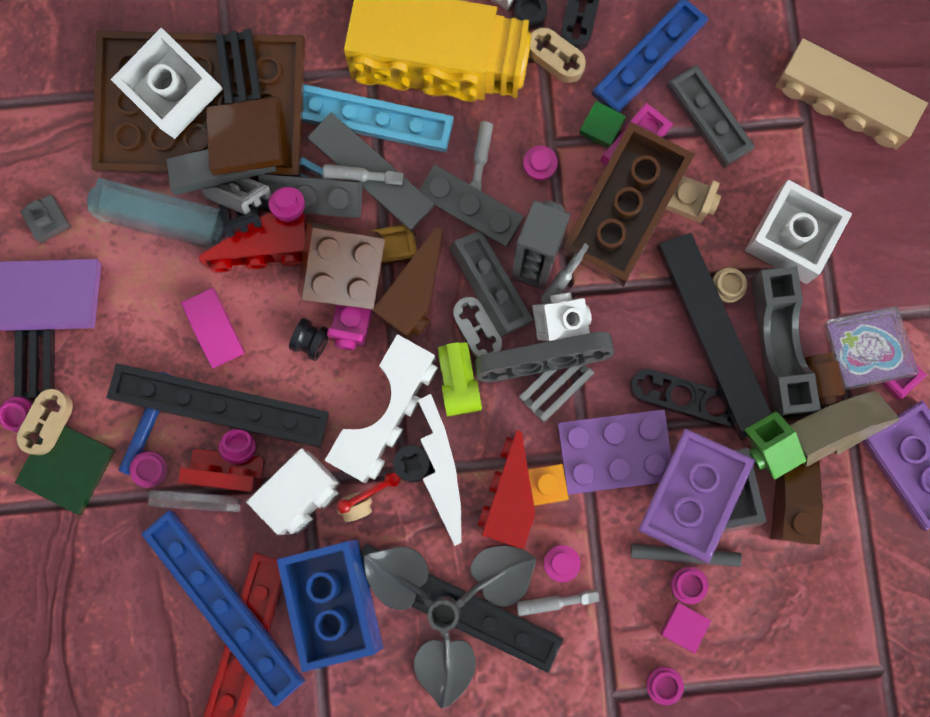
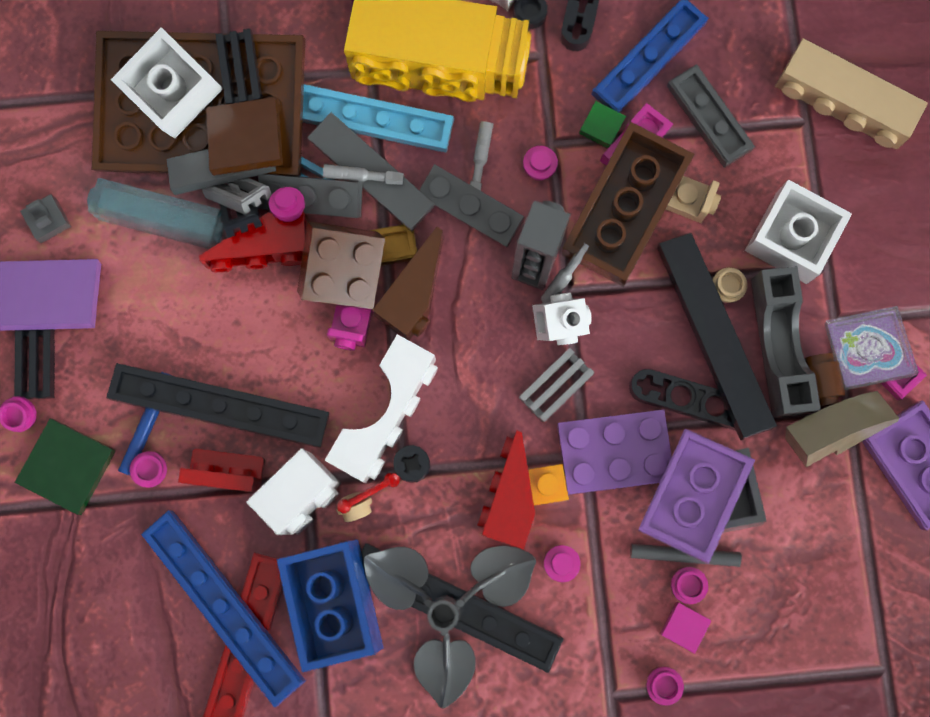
(36, 422): tan beam -> none
(194, 501): clear tile -> none
(213, 327): dark pink slope -> none
(237, 446): dark pink plate -> none
(309, 339): black wheel -> none
(443, 483): white slope -> none
(459, 388): lime piece -> none
(484, 324): light grey beam -> none
(490, 283): dark grey plate -> none
(544, 357): dark grey beam -> none
(555, 602): light grey piece -> none
(560, 52): tan beam -> none
(774, 445): bright green brick -> none
(798, 506): reddish brown slope -> none

